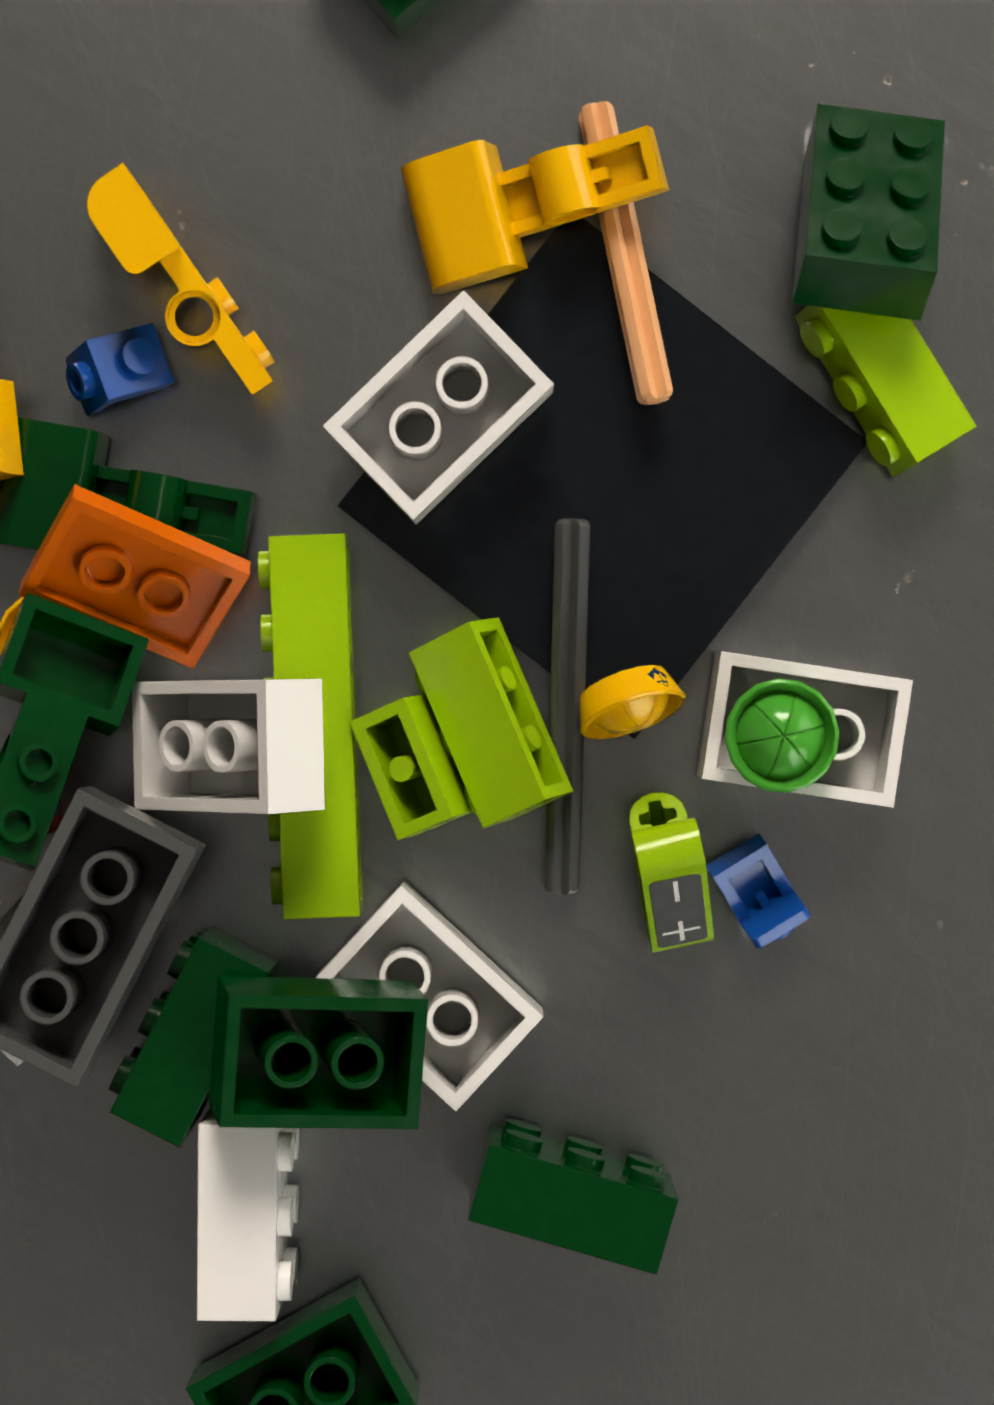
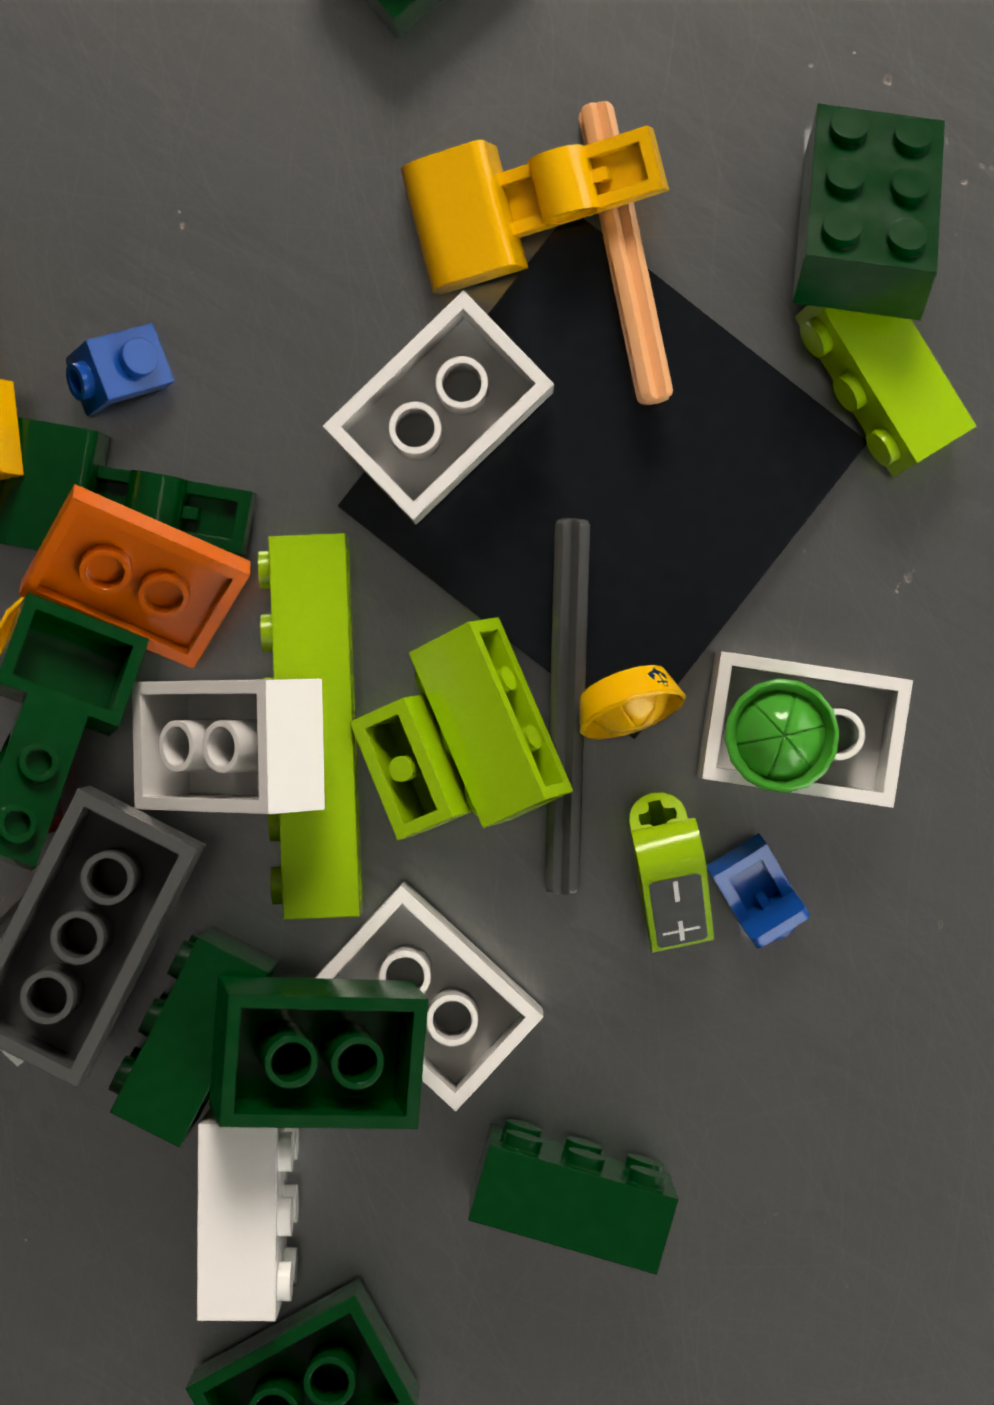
(143, 240): yellow plate -> none

